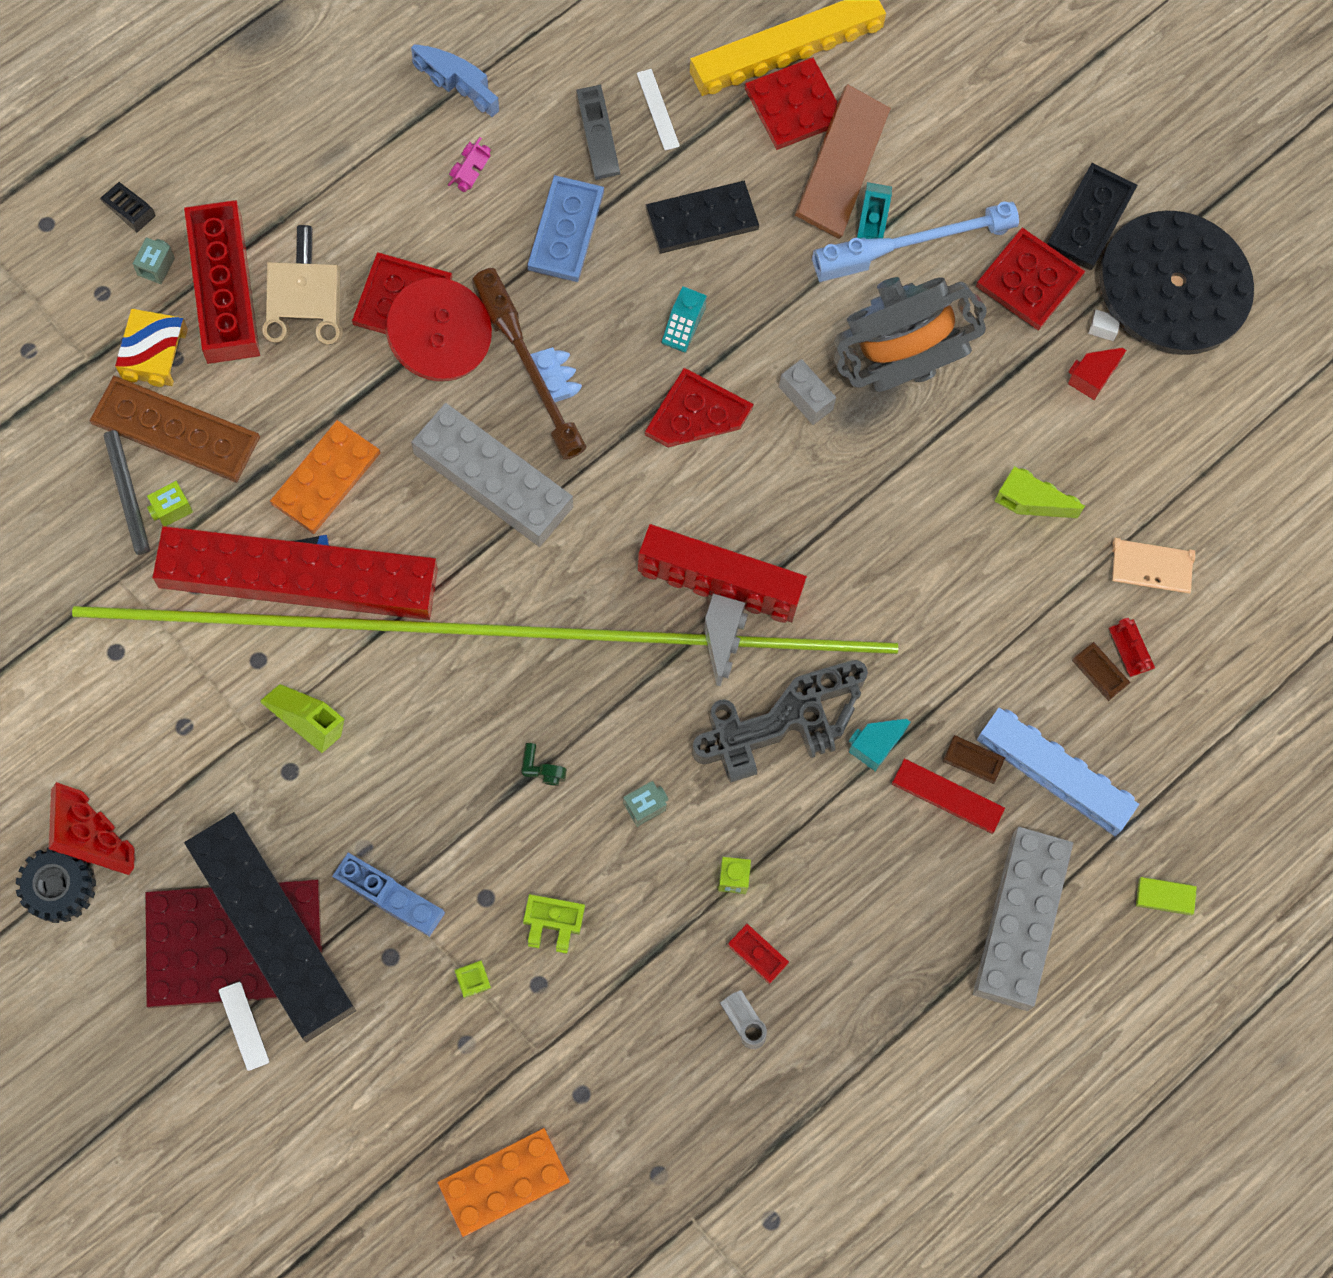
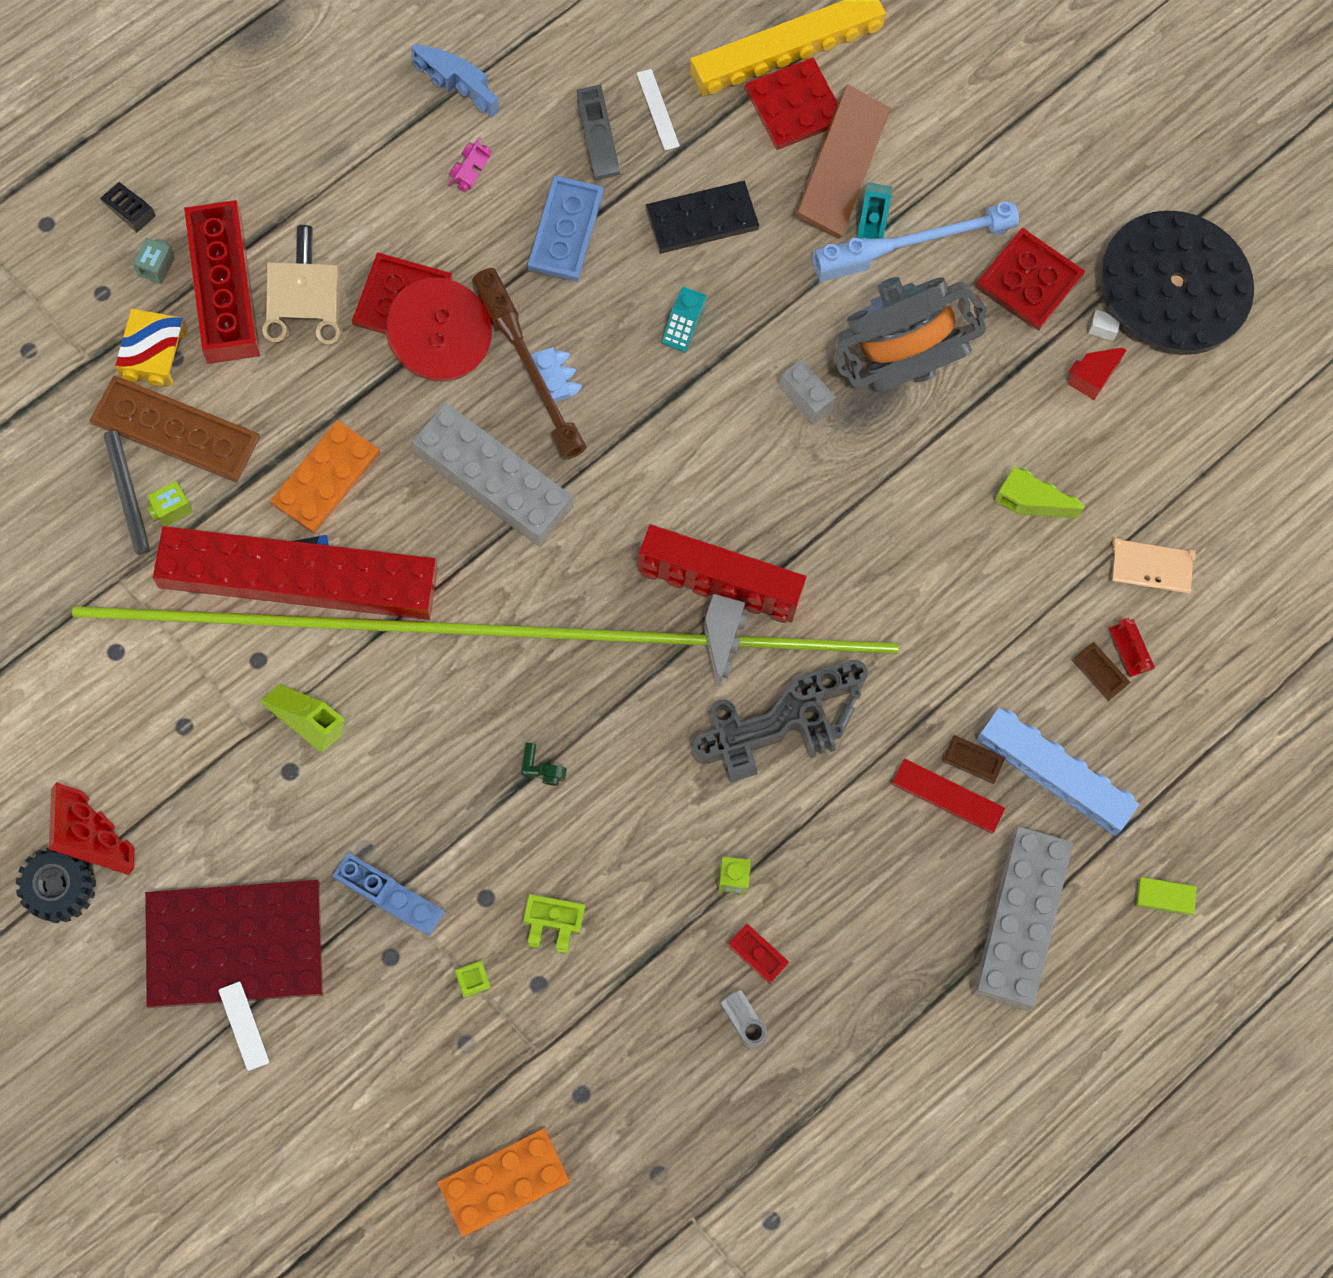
(270, 927): black brick -> none
(645, 803): sand green brick -> none
(697, 411): red plate -> none
(877, 741): teal slope -> none
(1092, 216): black plate -> none

